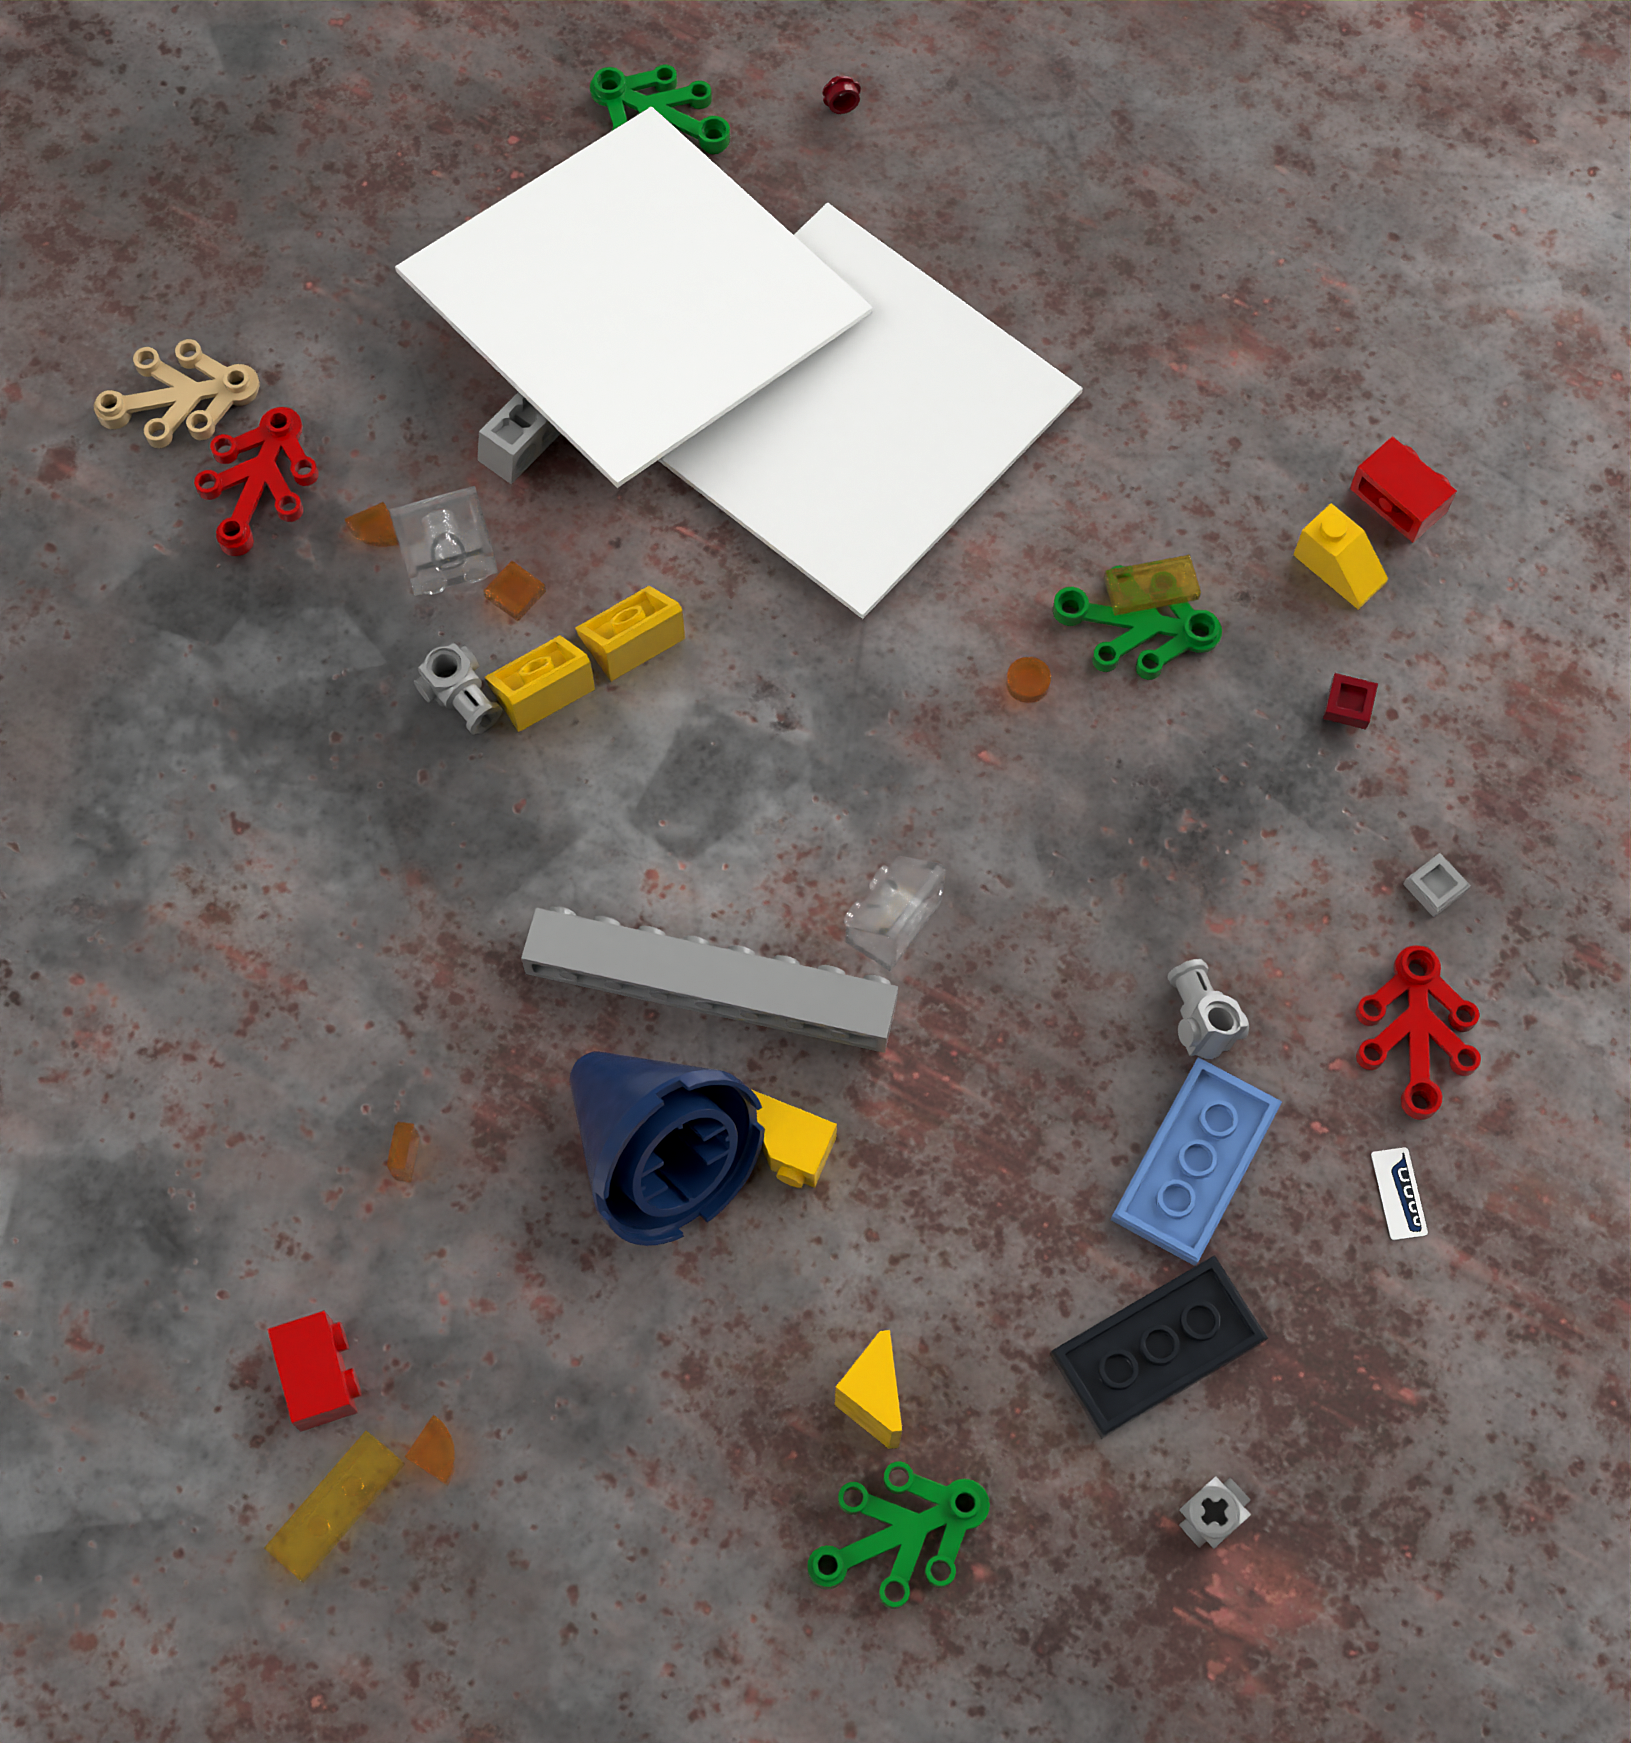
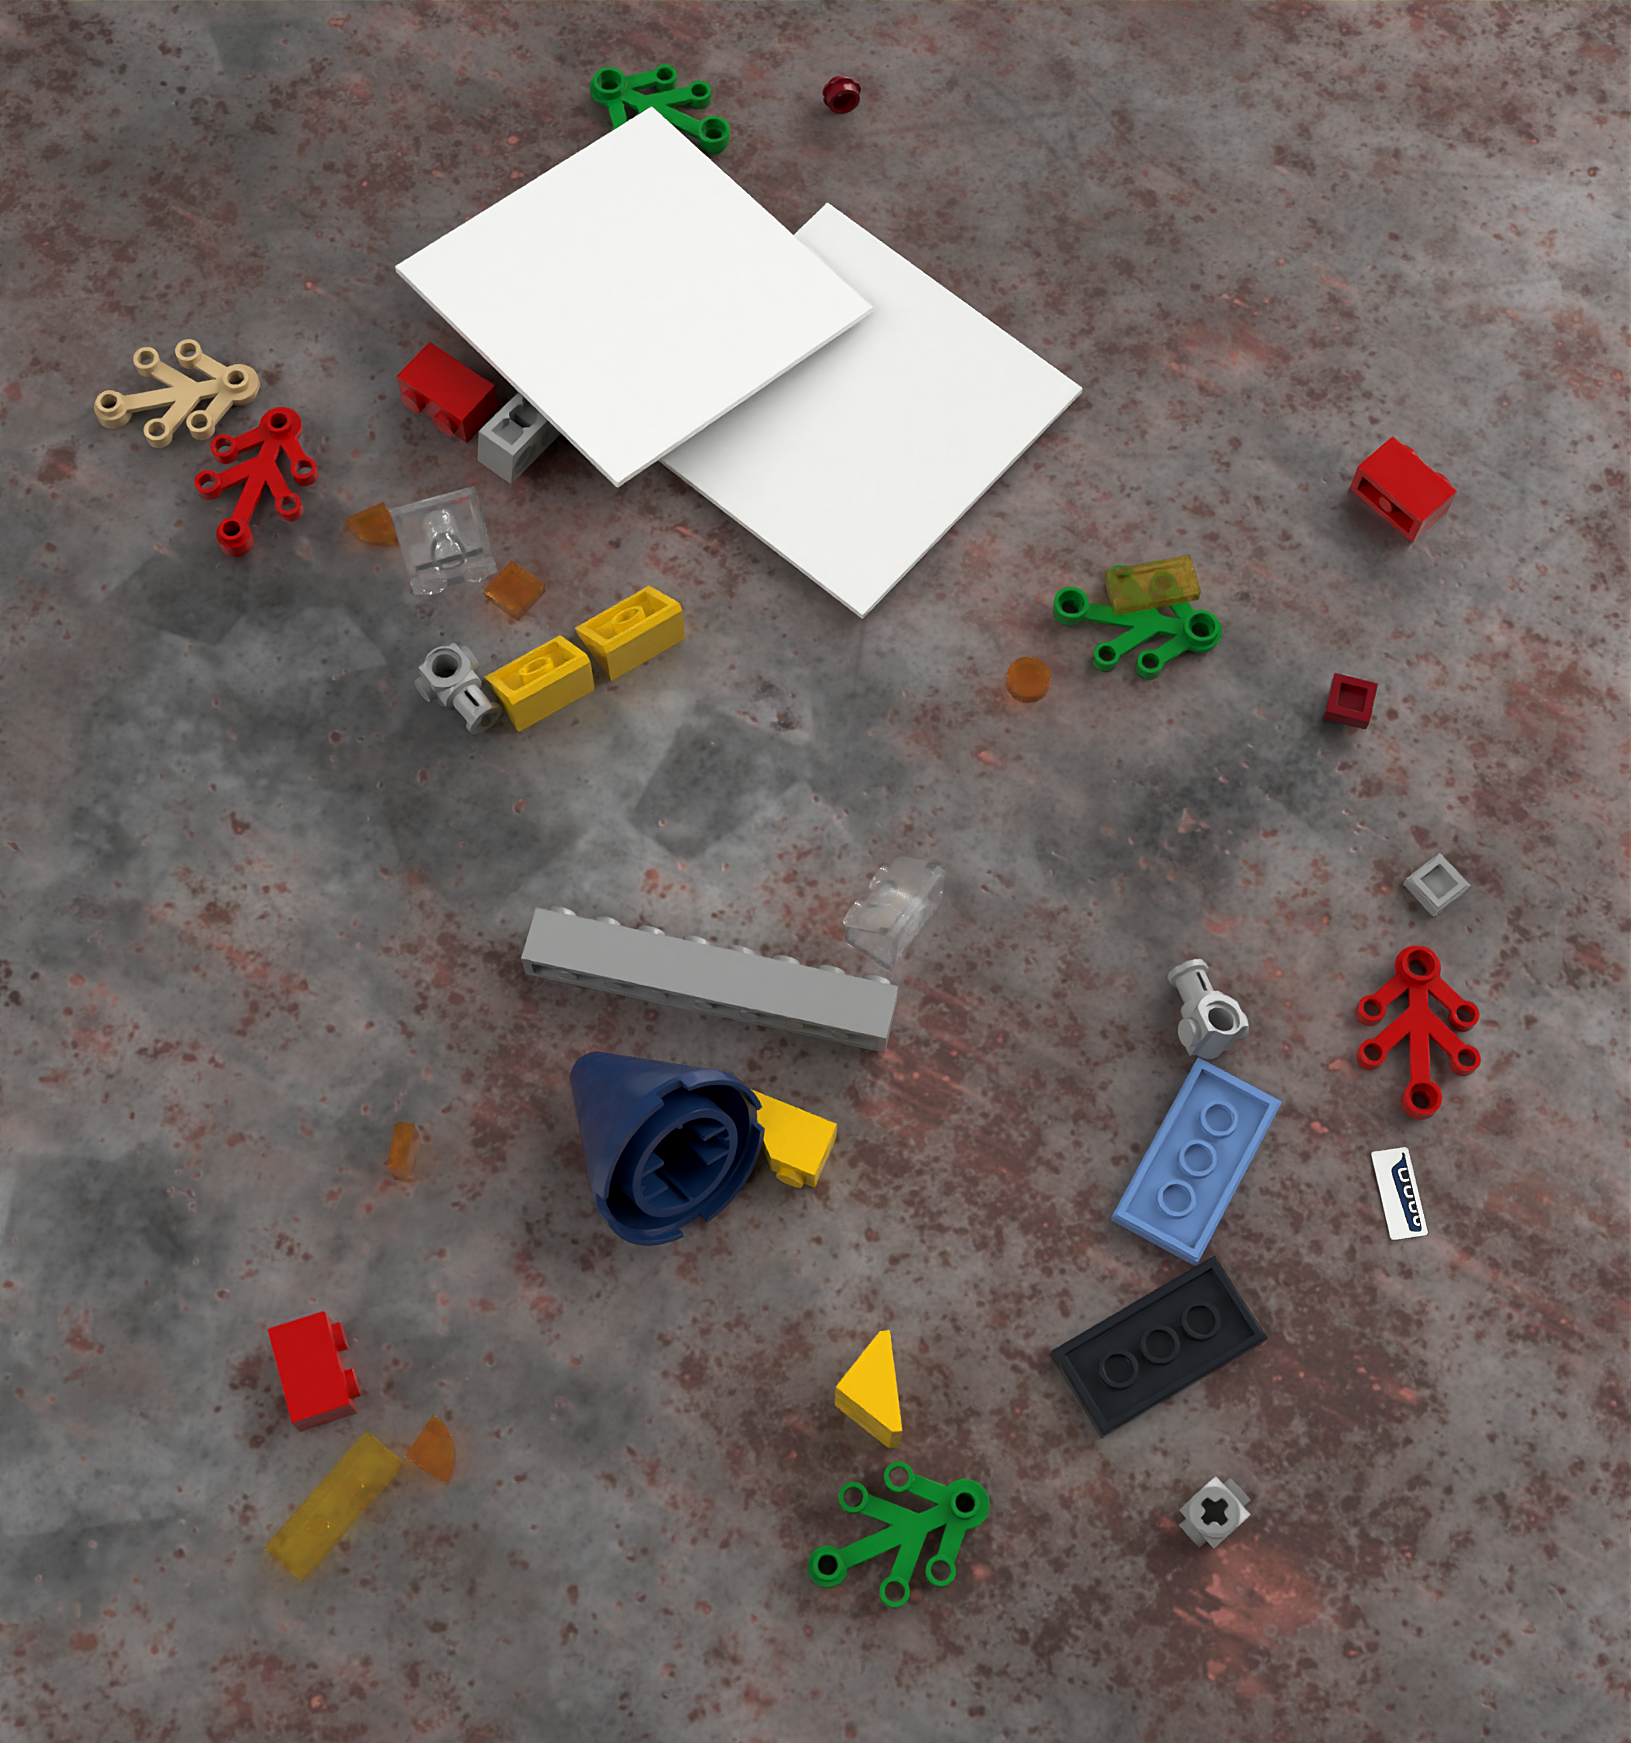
(447, 392): none -> red brick
(1341, 556): yellow slope -> none

